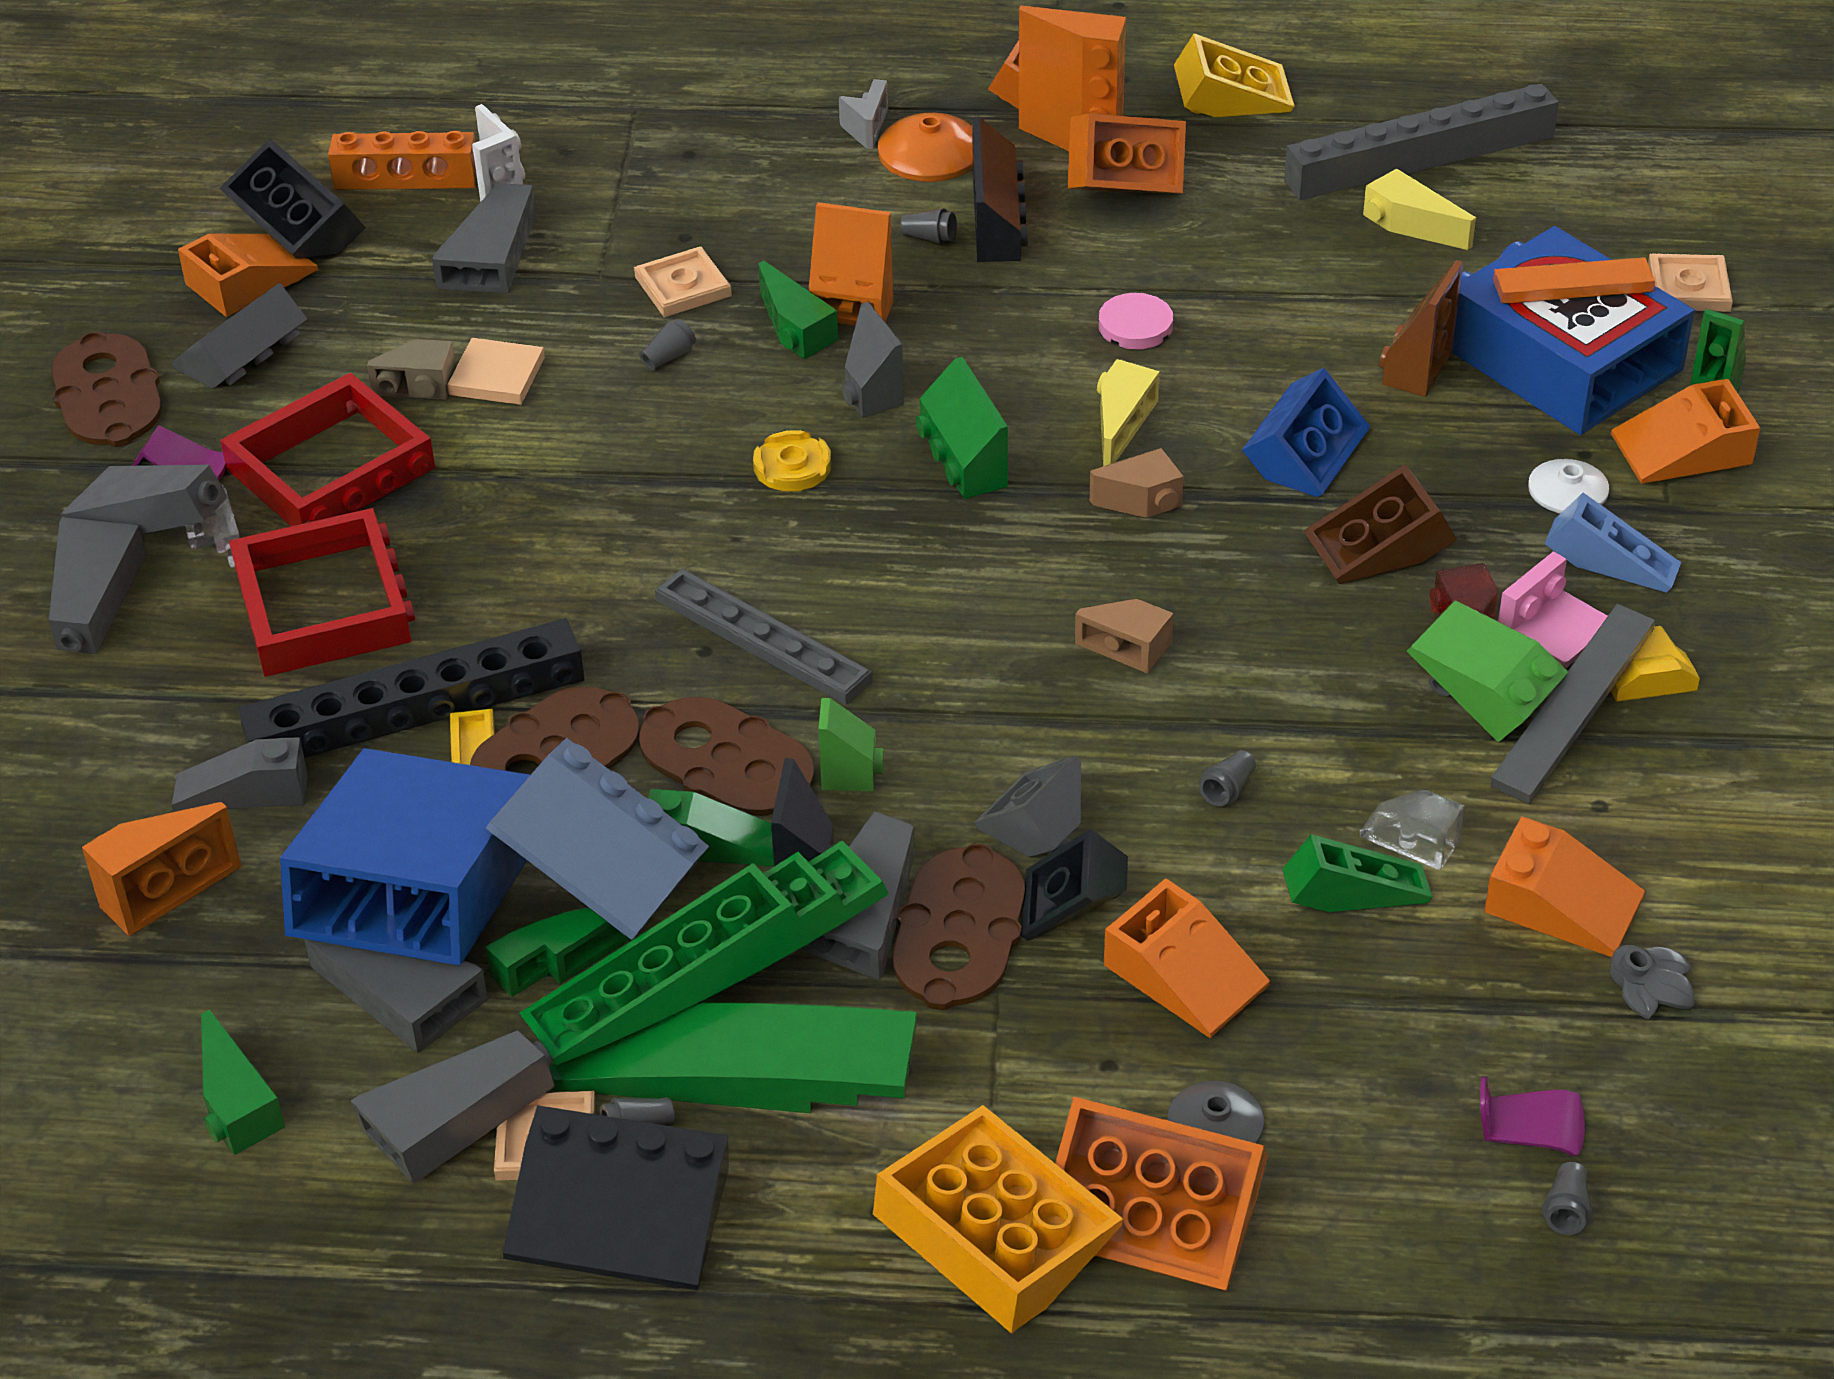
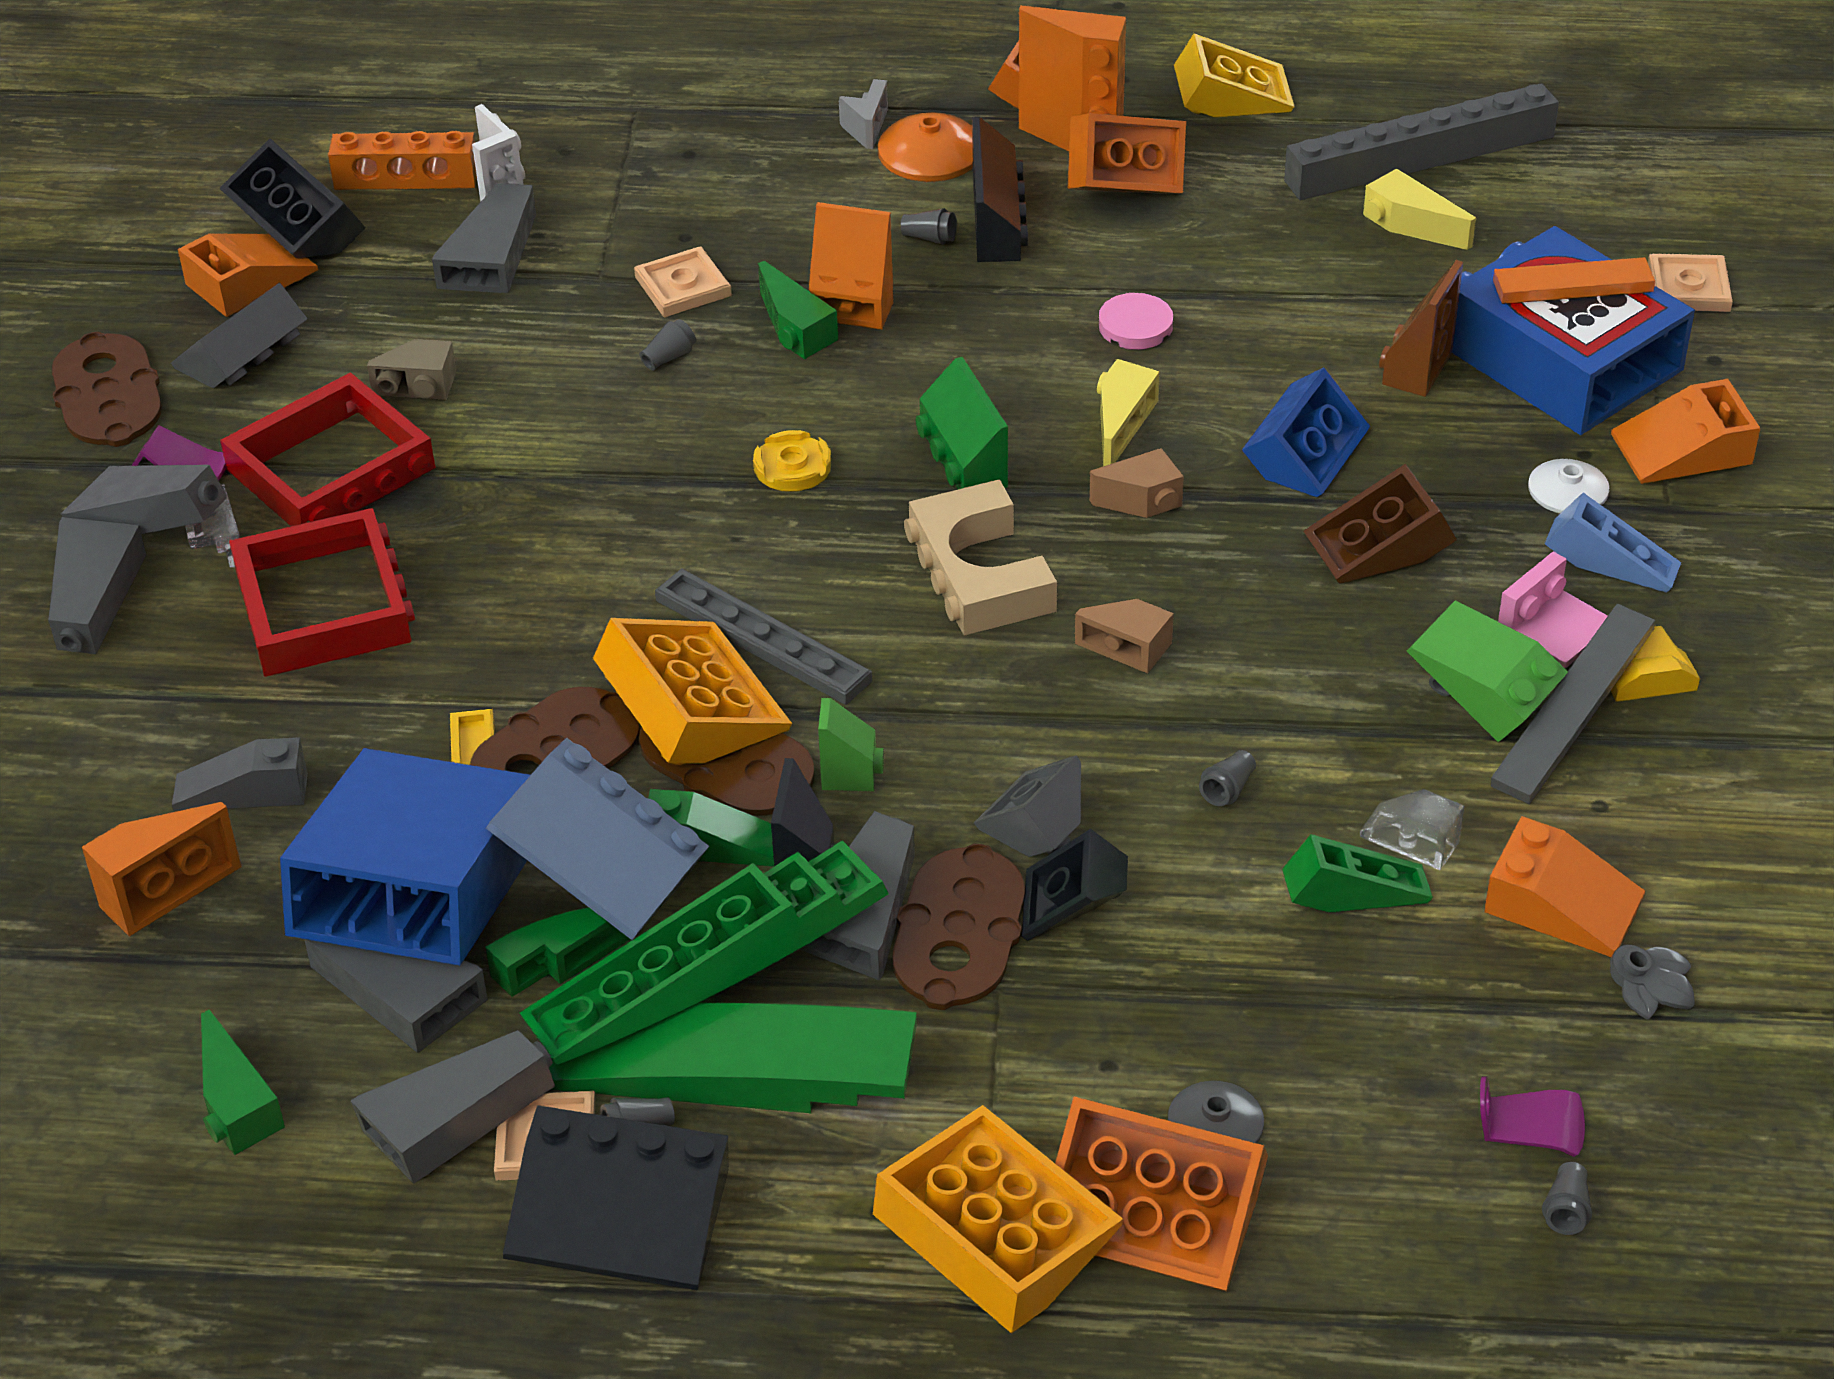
(419, 690): black brick -> none
(496, 371): light nougat tile -> none
(687, 688): none -> light orange slope
(873, 366): dark grey slope -> none
(976, 594): none -> tan arch
(1183, 958): orange slope -> none
(1466, 584): clear red slope -> none
(1720, 350): green slope -> none

